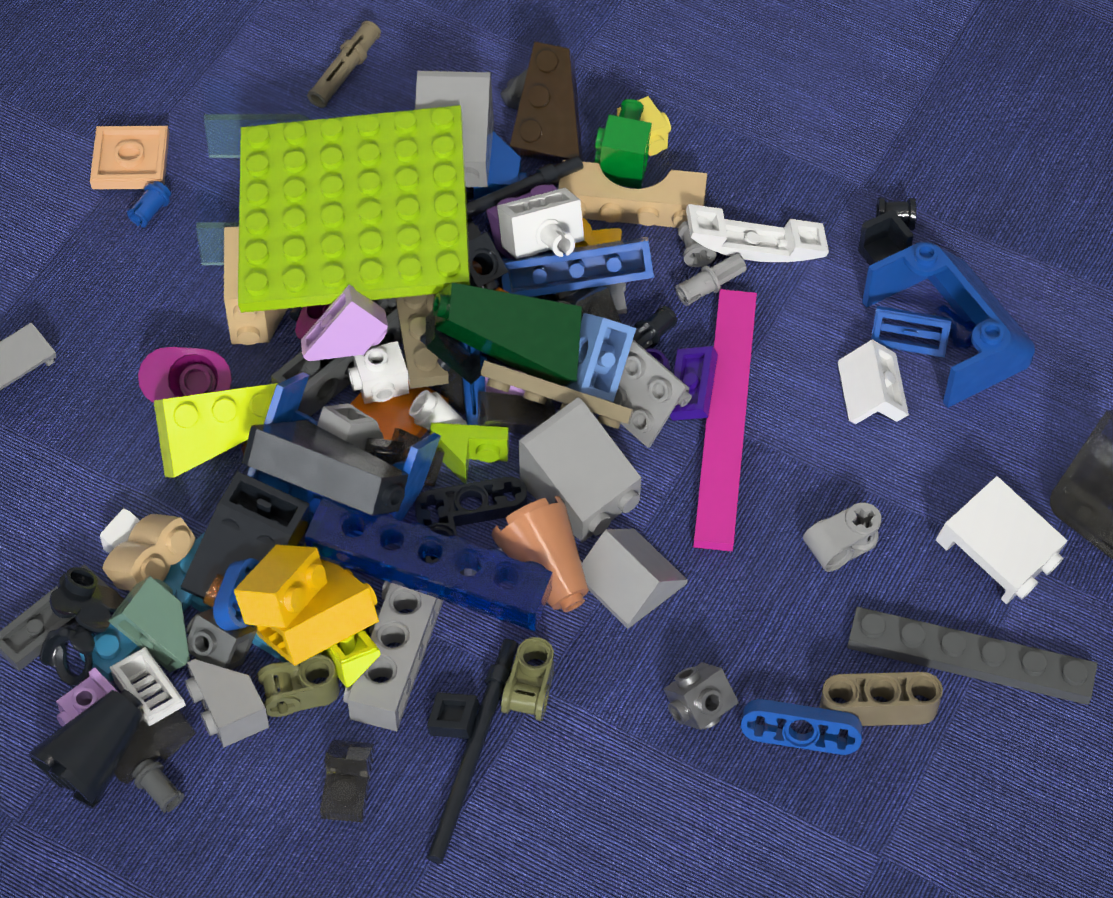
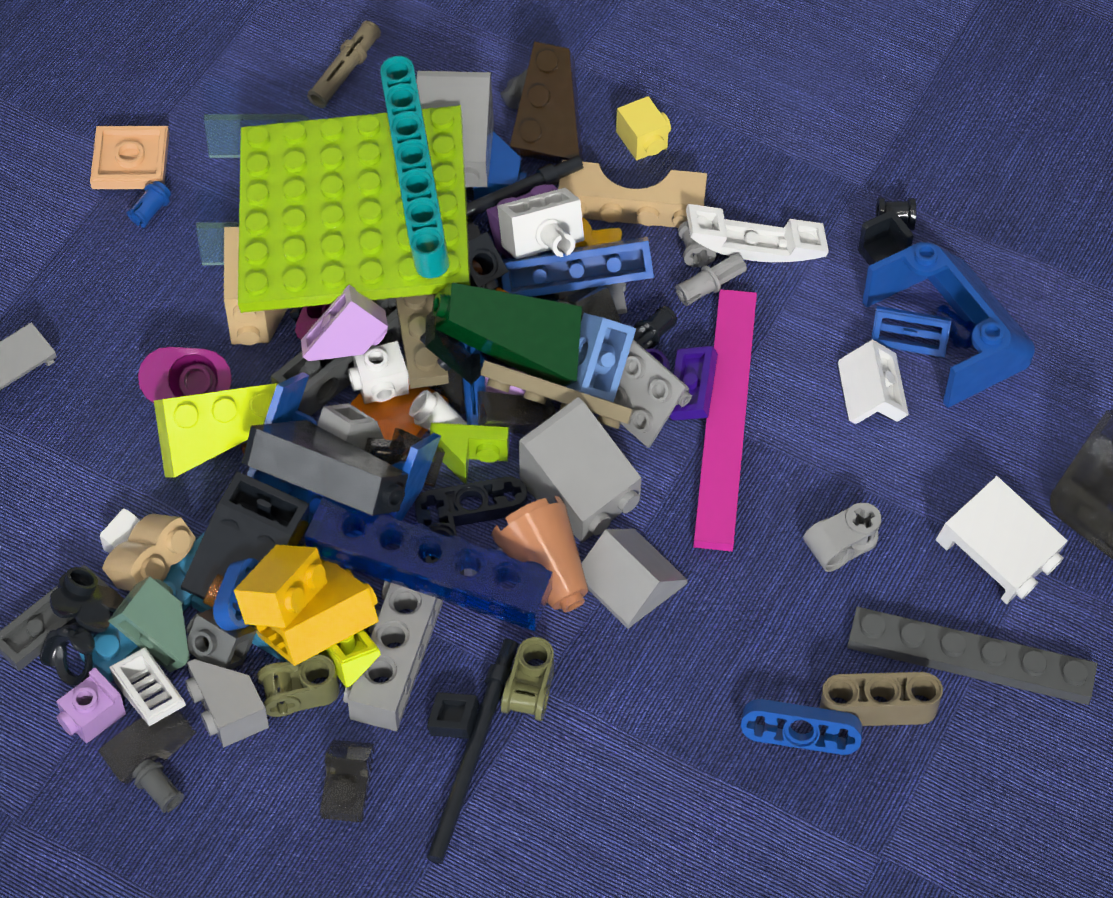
(90, 746): black cone -> none
(414, 167): none -> teal beam
(624, 146): green brick -> none
(700, 696): flat silver brick -> none

